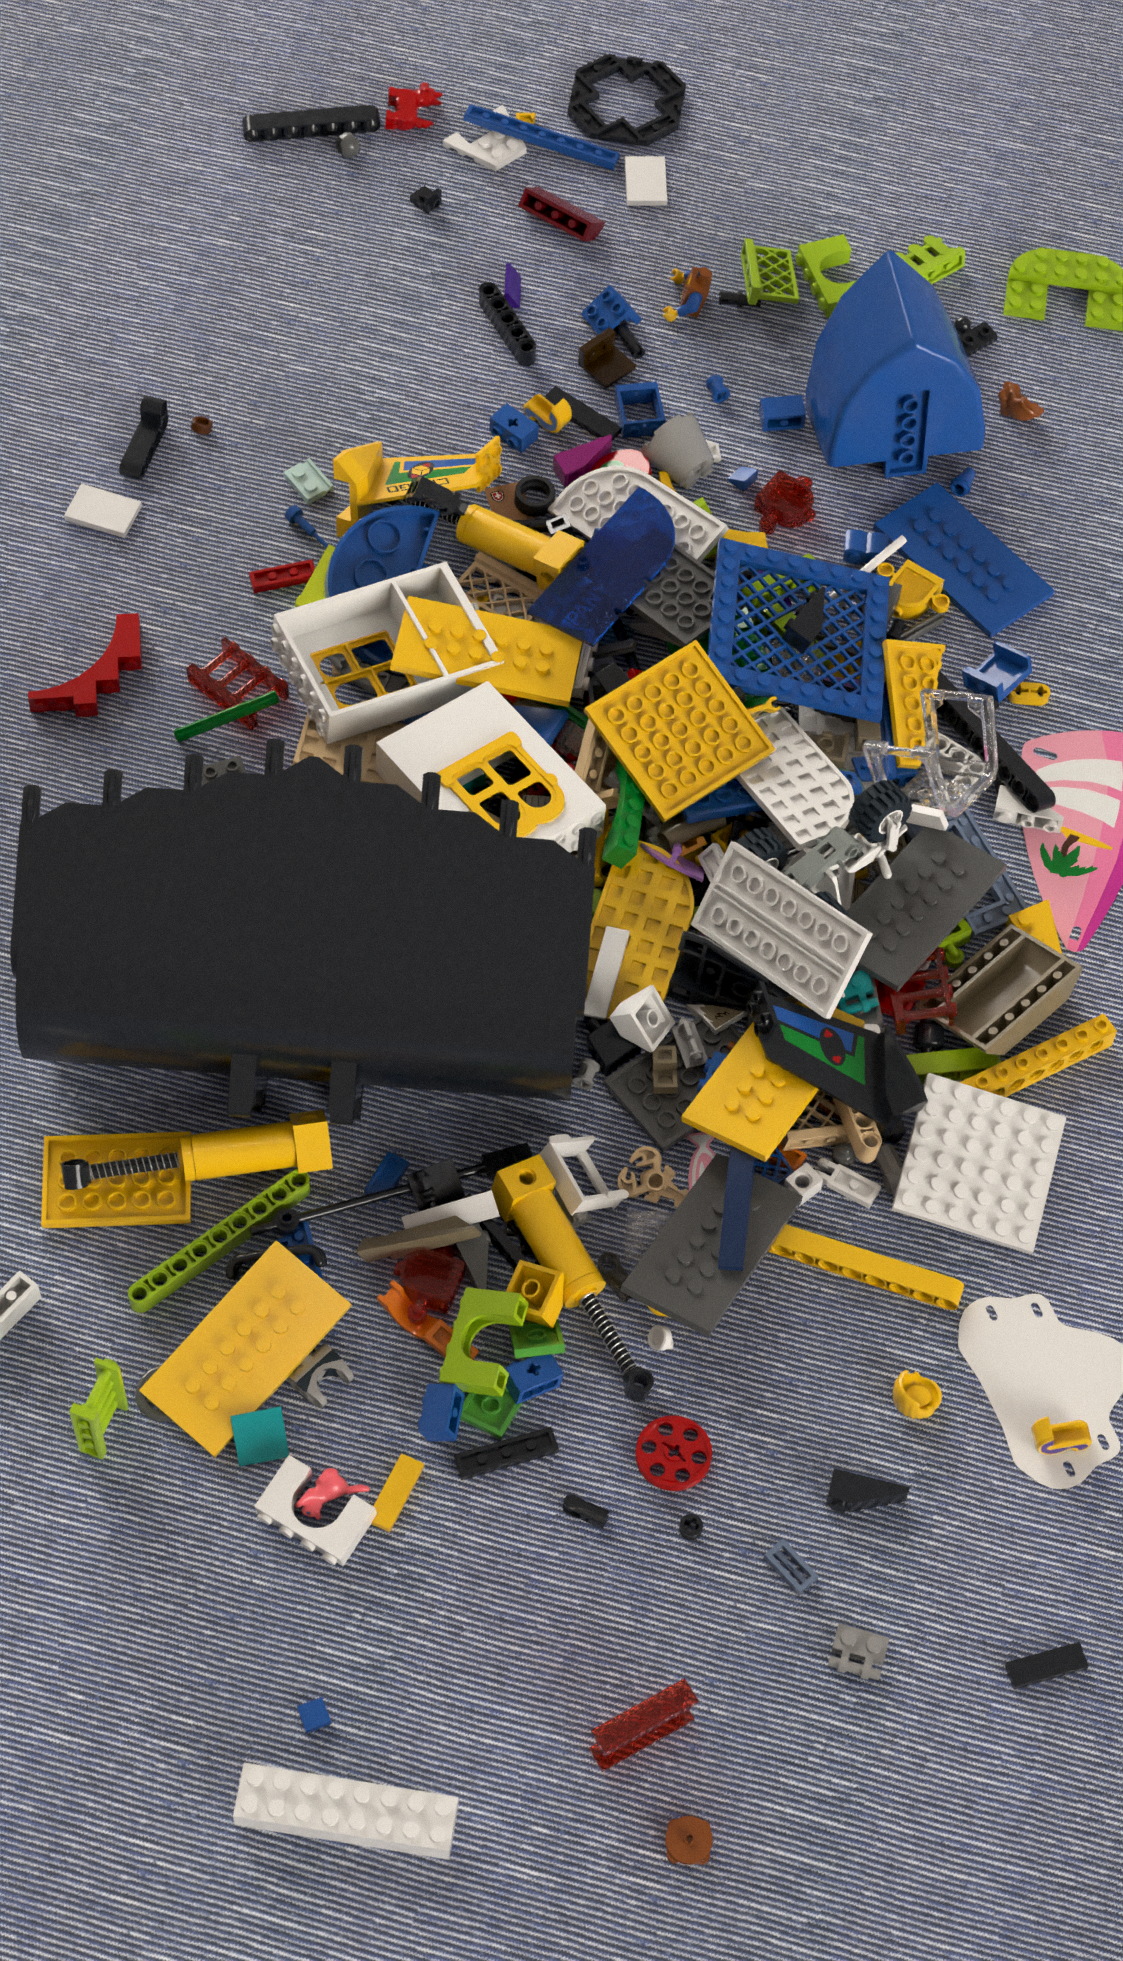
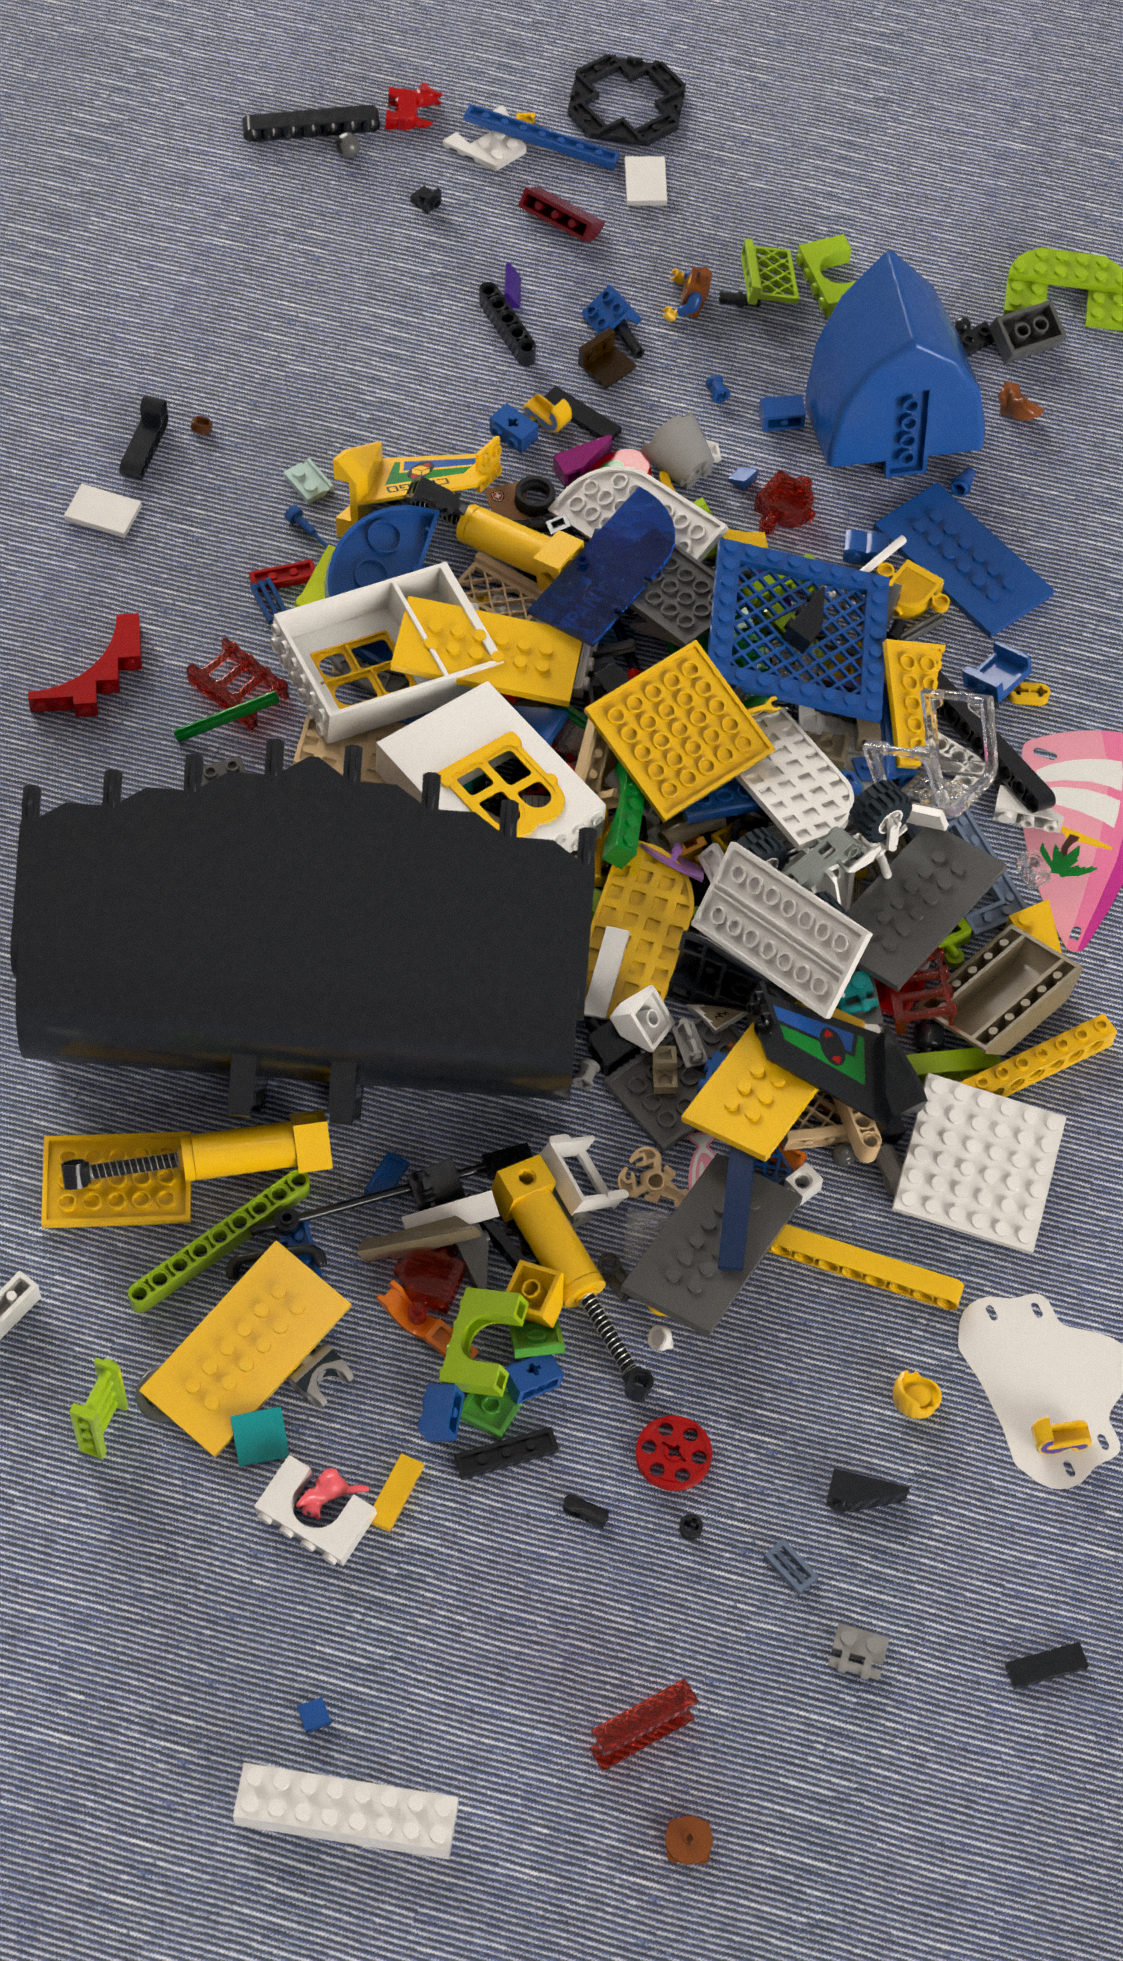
(261, 585): none -> blue tile
(646, 393): blue window -> none
(848, 1183): white hinge -> none
(934, 268): lime fence -> none
(1027, 331): none -> dark grey brick
(1033, 877): none -> clear brick

